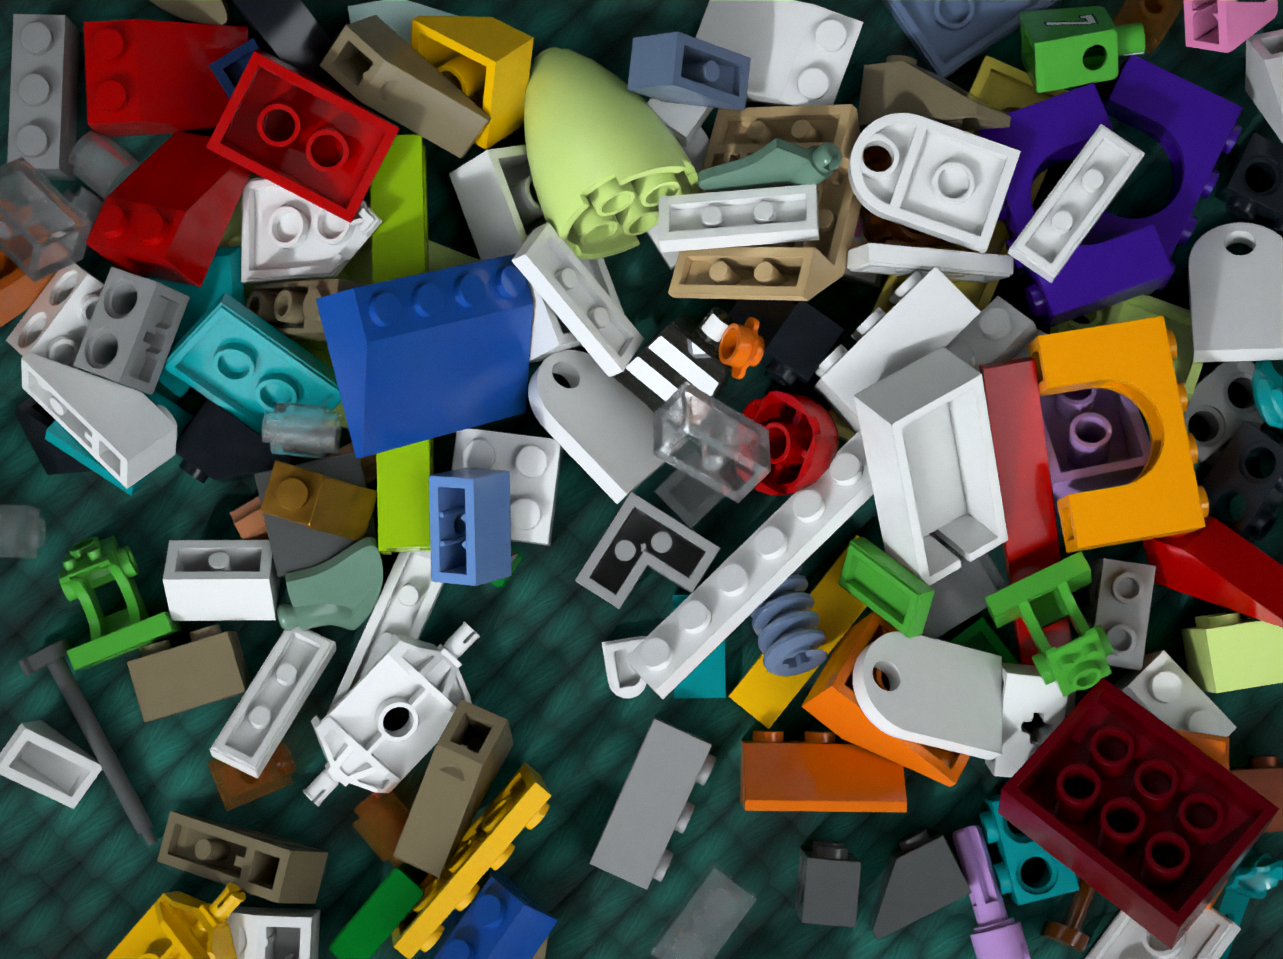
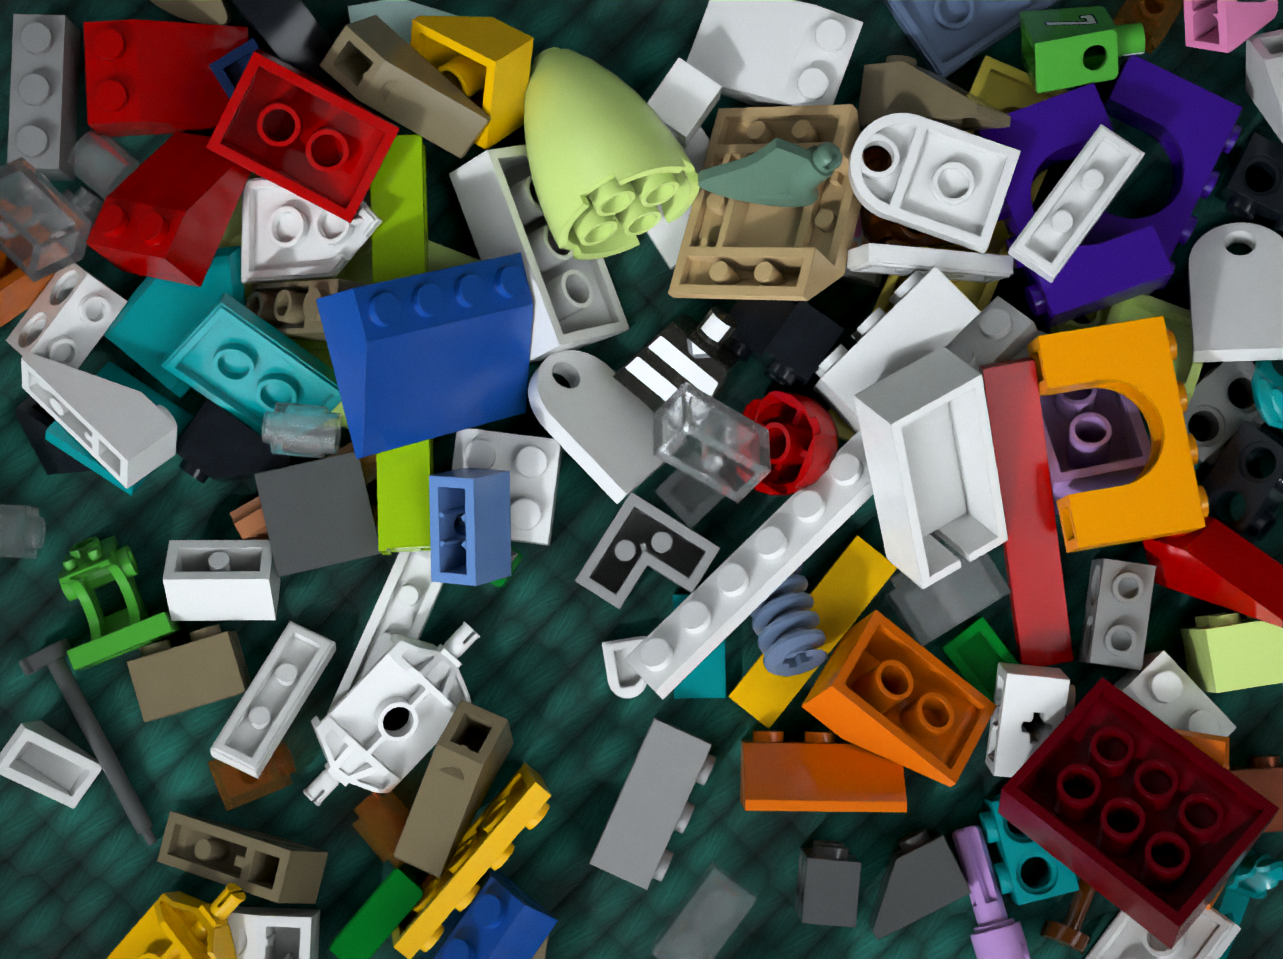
(131, 330): light grey brick -> none
(319, 501): pearl gold slope -> none
(336, 591): sand green arm -> none
(578, 299): white plate -> none
(688, 71): sand blue slope -> none
(738, 218): white plate -> none
(741, 347): orange plate -> none
(886, 587): bright green tile -> none
(936, 693): white tile -> none
(1045, 600): bright green tile -> none

